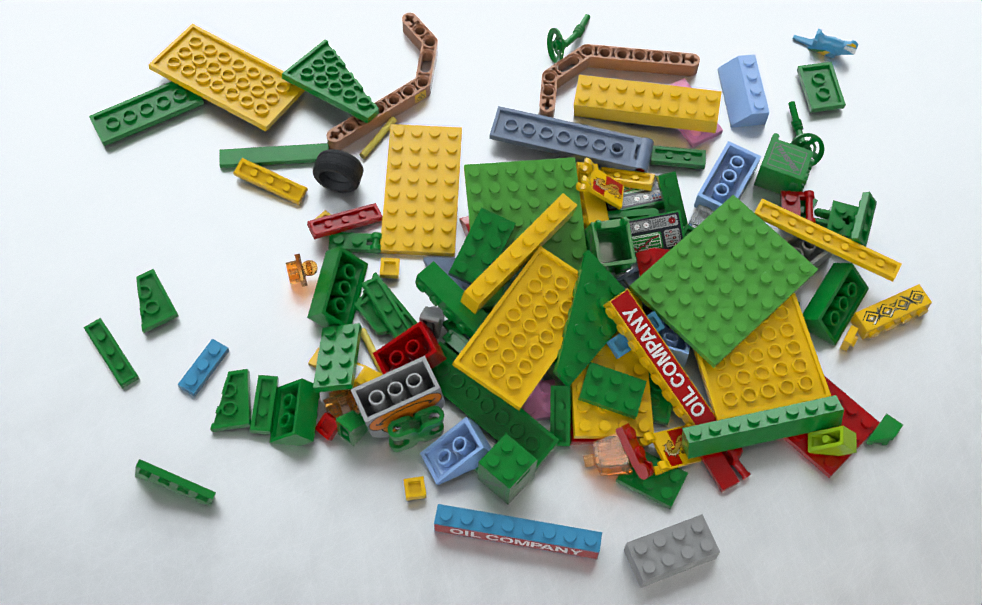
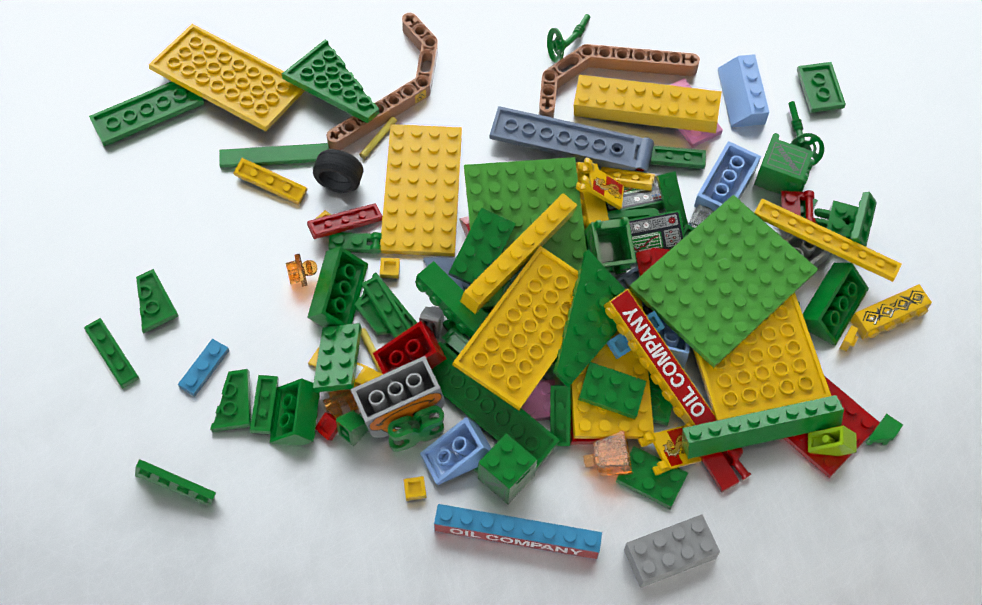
(635, 451): red hinge -> none
(828, 45): dark azure animal -> none

